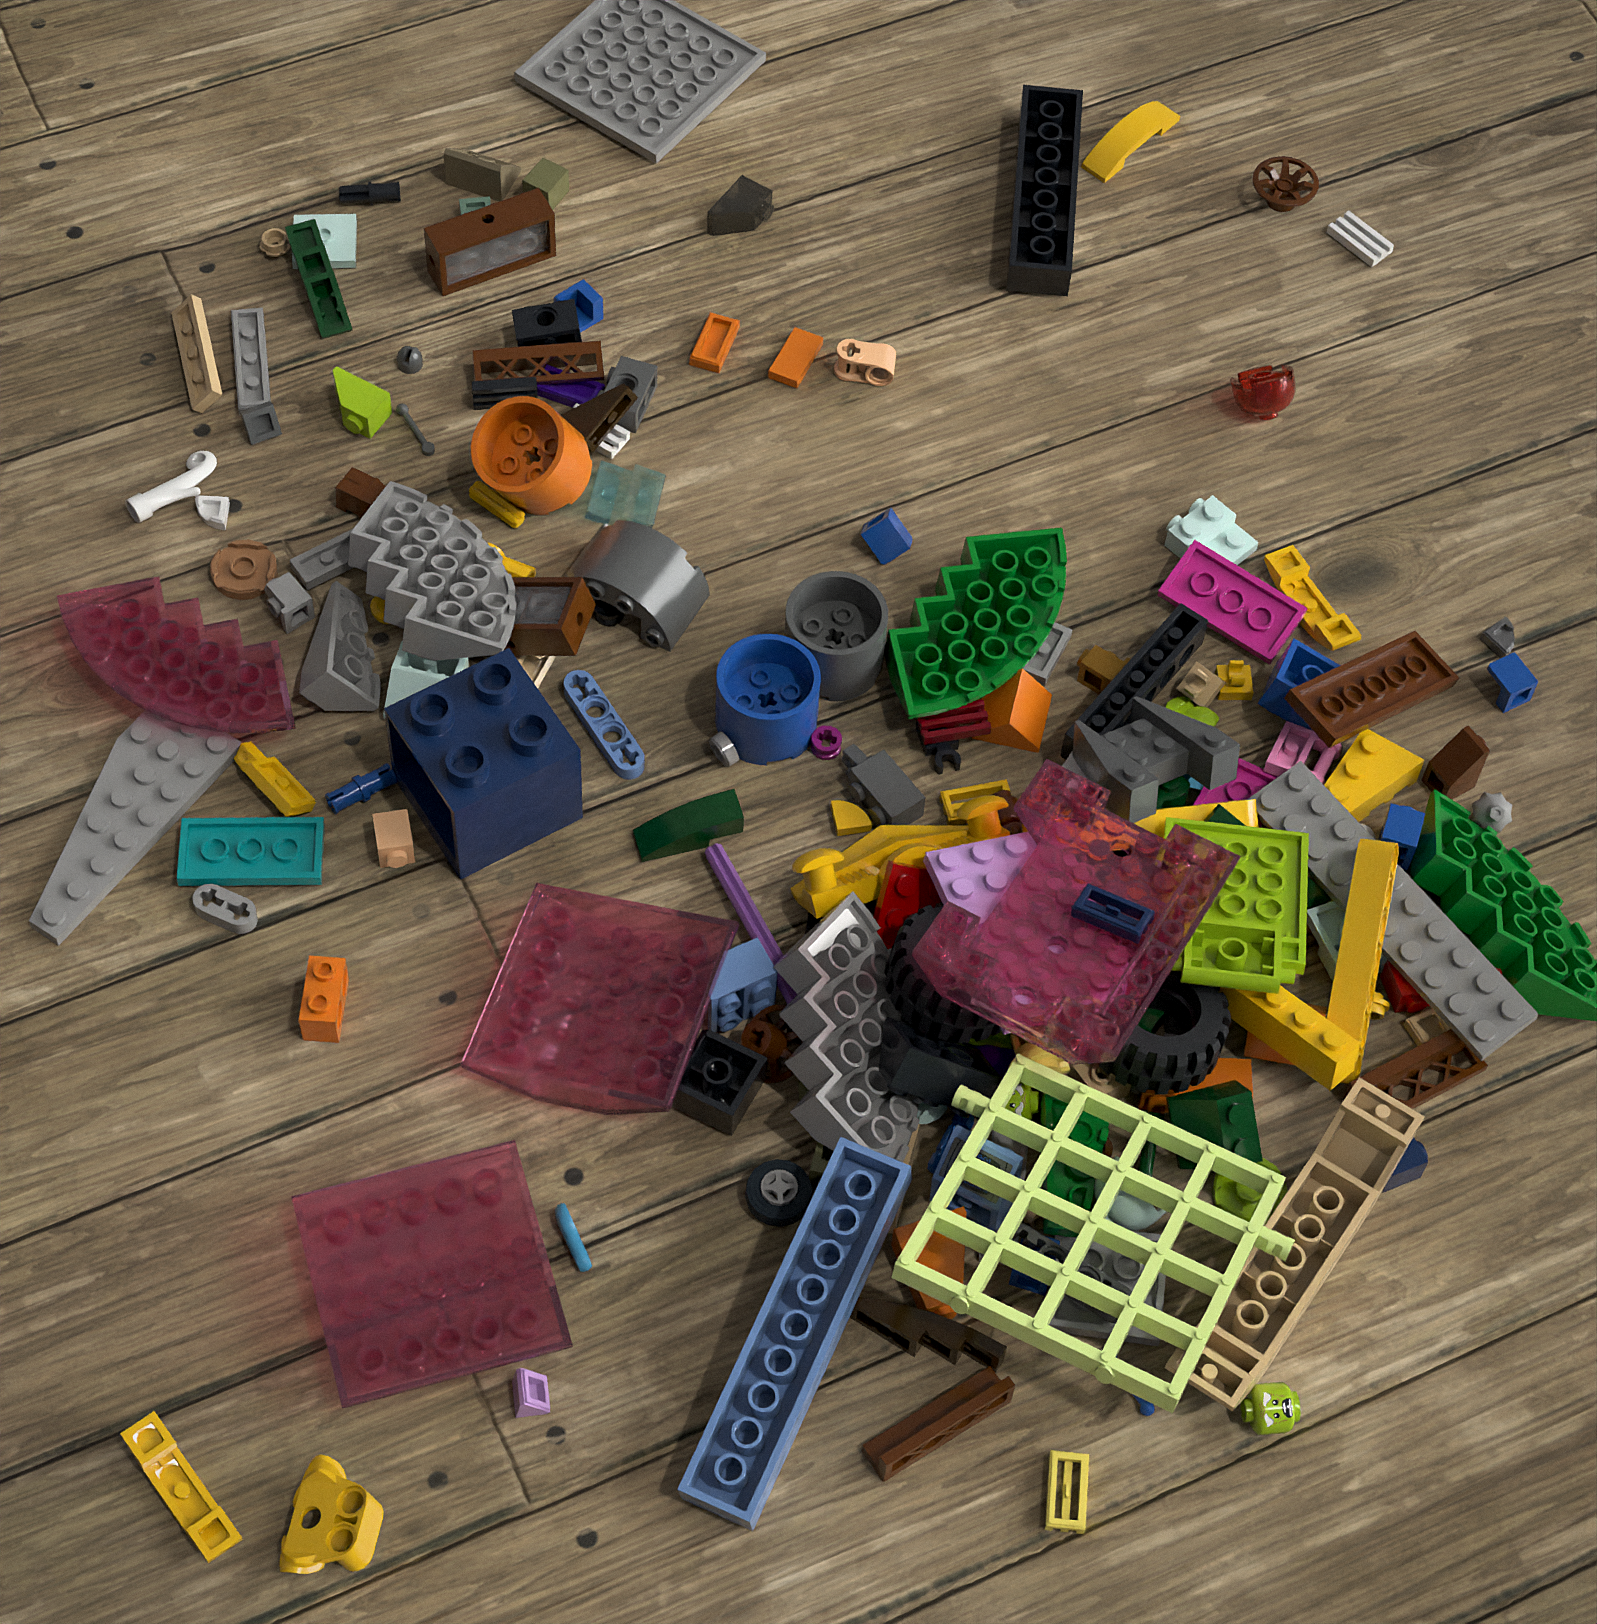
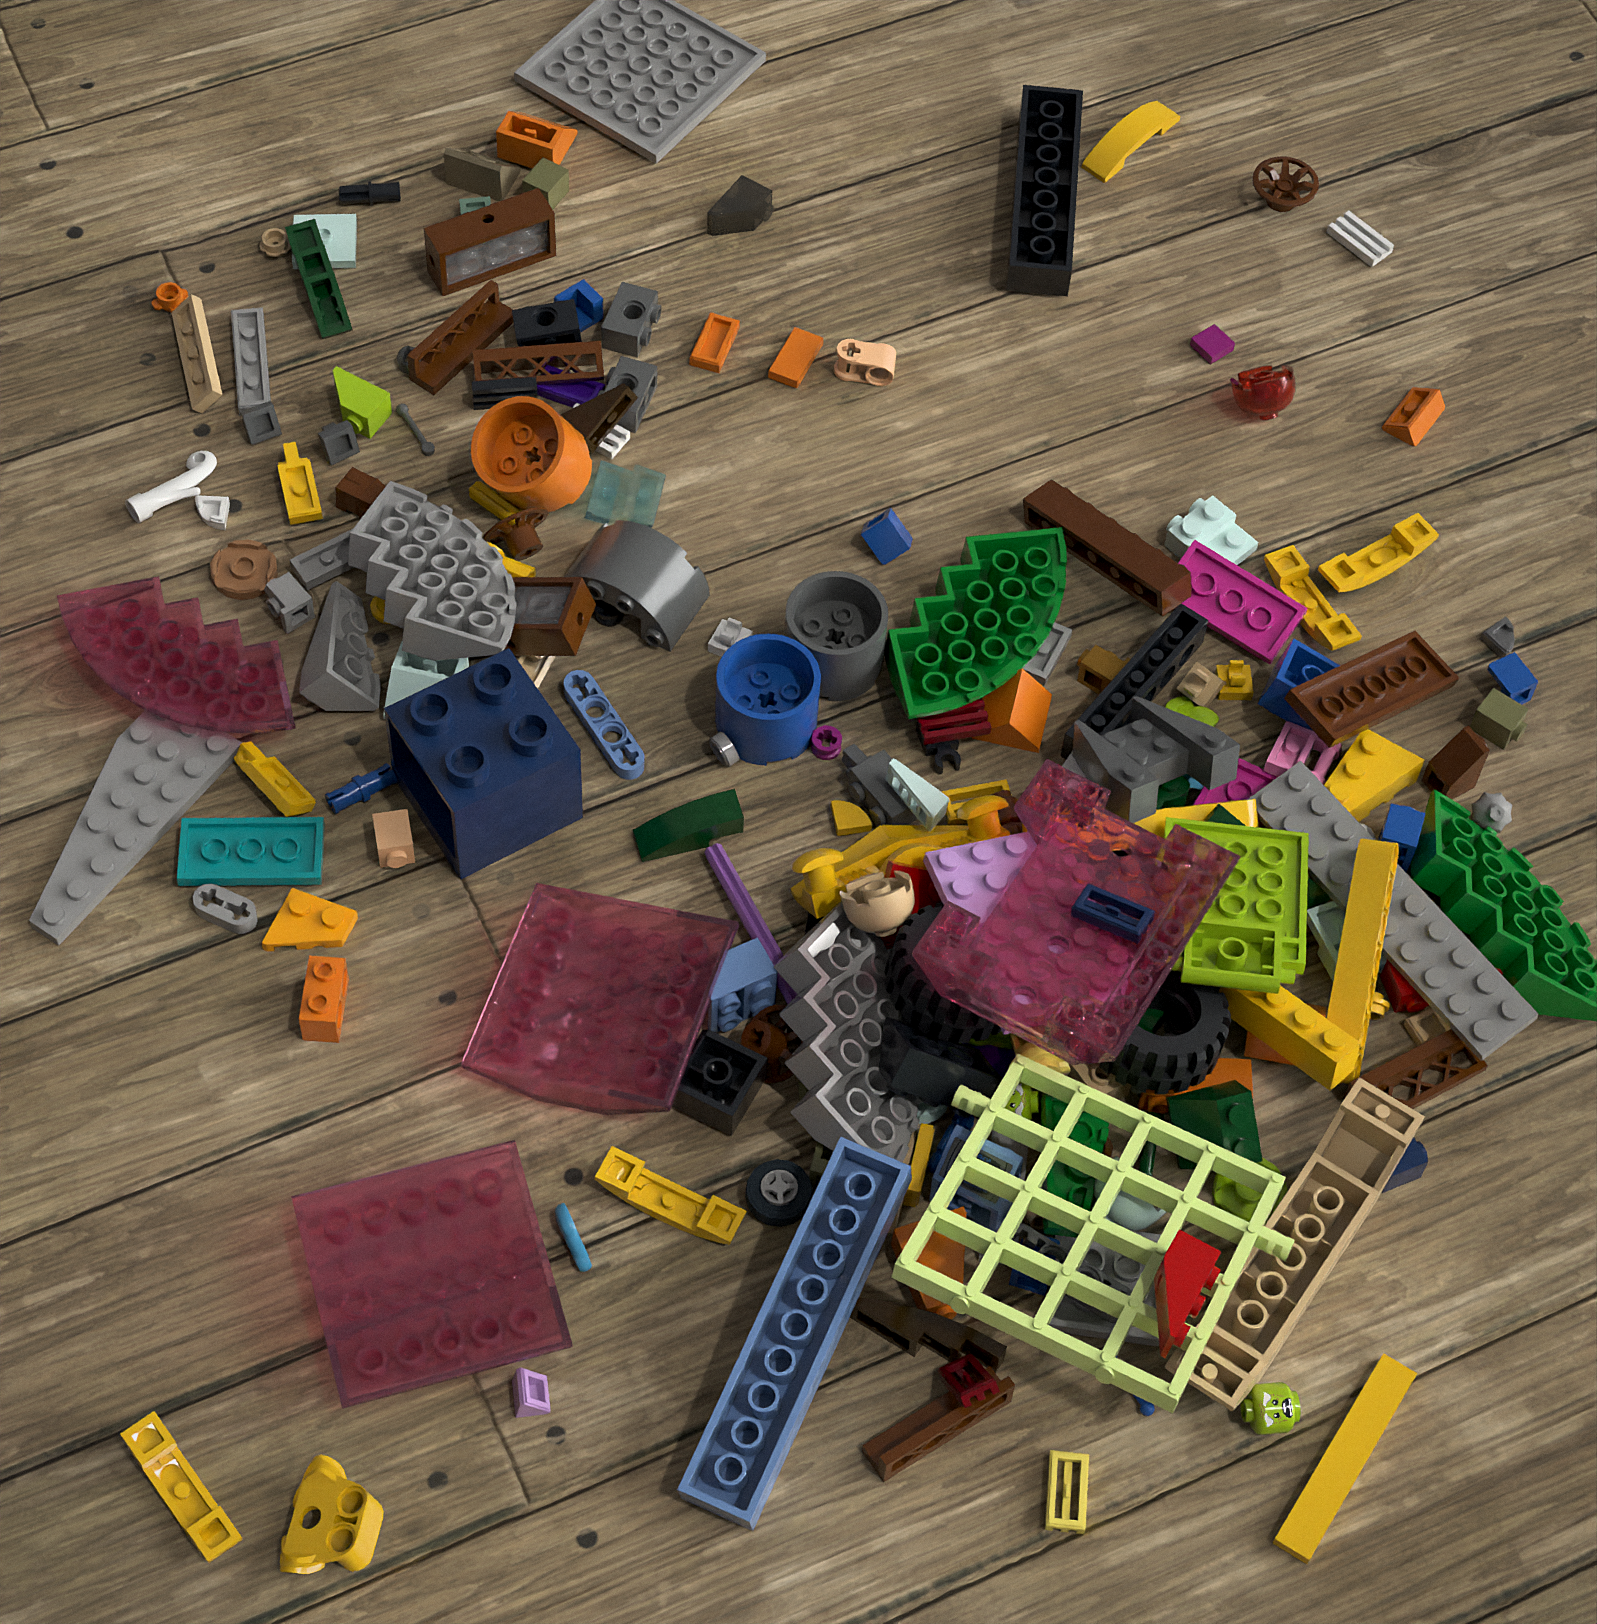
(169, 297): none -> orange plate
(298, 487): none -> yellow hinge
(309, 923): none -> light orange wing
(338, 442): none -> dark grey tile
(449, 356): none -> reddish brown fence
(521, 537): none -> reddish brown wheel
(530, 138): none -> orange slope
(630, 319): none -> dark grey brick
(668, 1201): none -> yellow slope
(726, 635): none -> white tile
(879, 902): none -> tan cylinder
(919, 1164): none -> yellow tile
(920, 796): none -> light aqua slope
(972, 1389): none -> dark red tile
(1109, 548): none -> reddish brown brick
(1178, 1285): none -> red slope
(1212, 344): none -> magenta tile
(1344, 1459): none -> yellow tile
(1381, 557): none -> yellow slope
(1415, 415): none -> orange slope
(1499, 719): none -> olive brick

